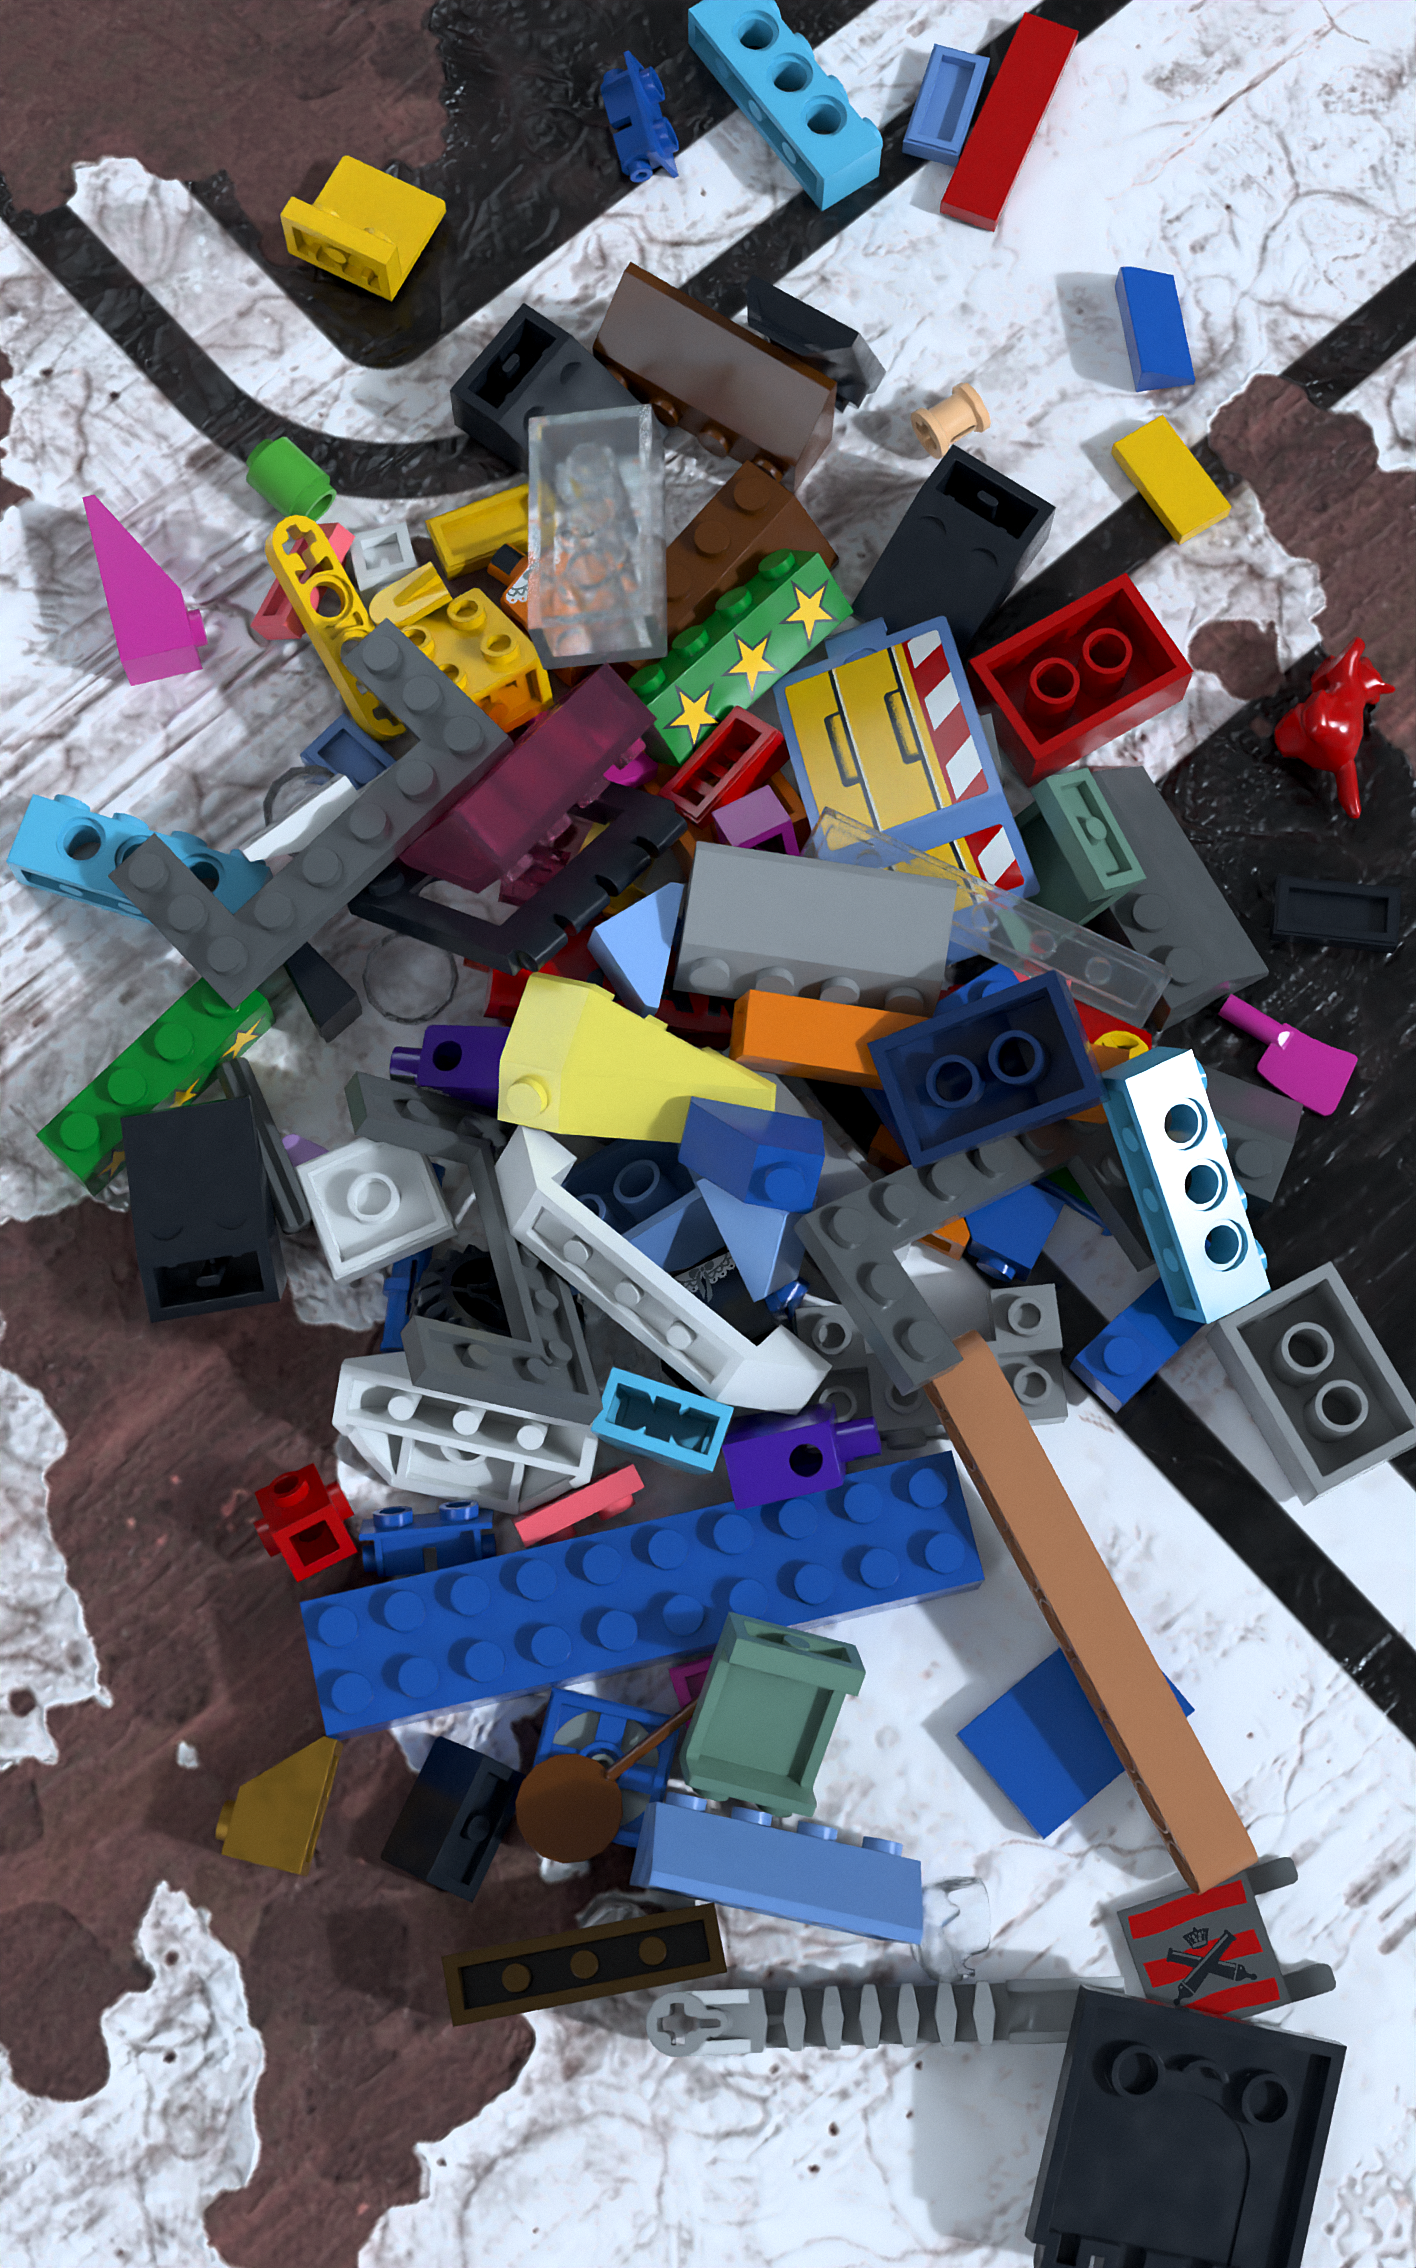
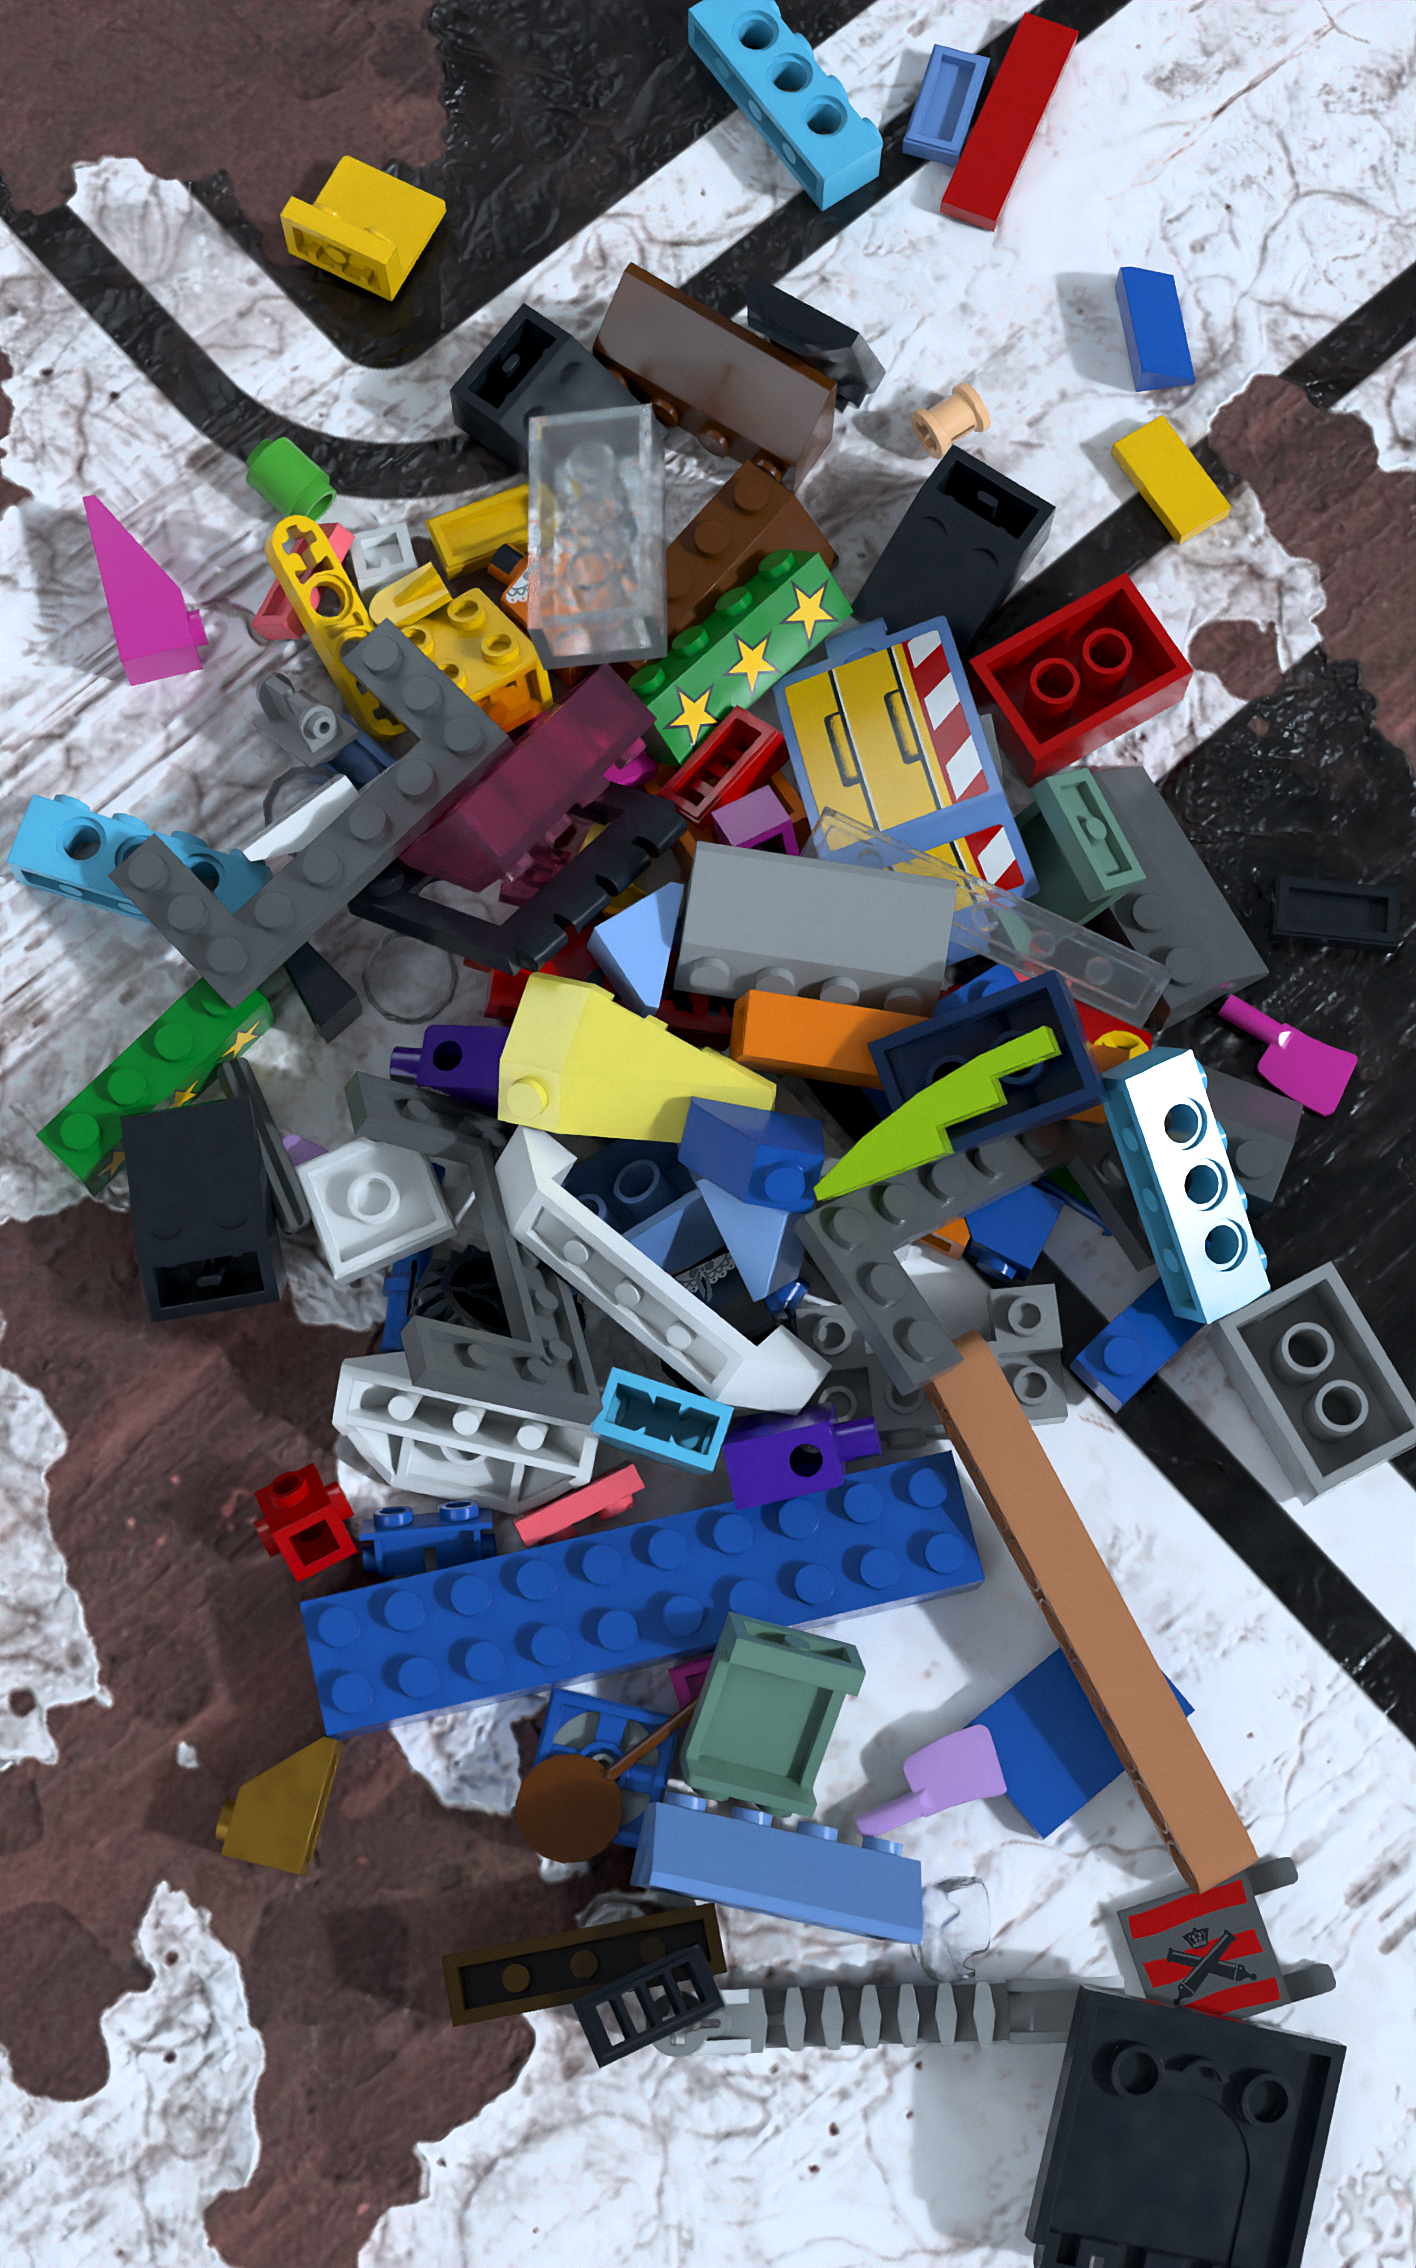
(300, 722): none -> light grey hinge
(454, 1818): black panel -> none
(635, 98): blue hinge -> none
(701, 1978): none -> black slope
(917, 1129): none -> lime slope
(941, 1776): none -> lavender piece
(1330, 722): red animal -> none

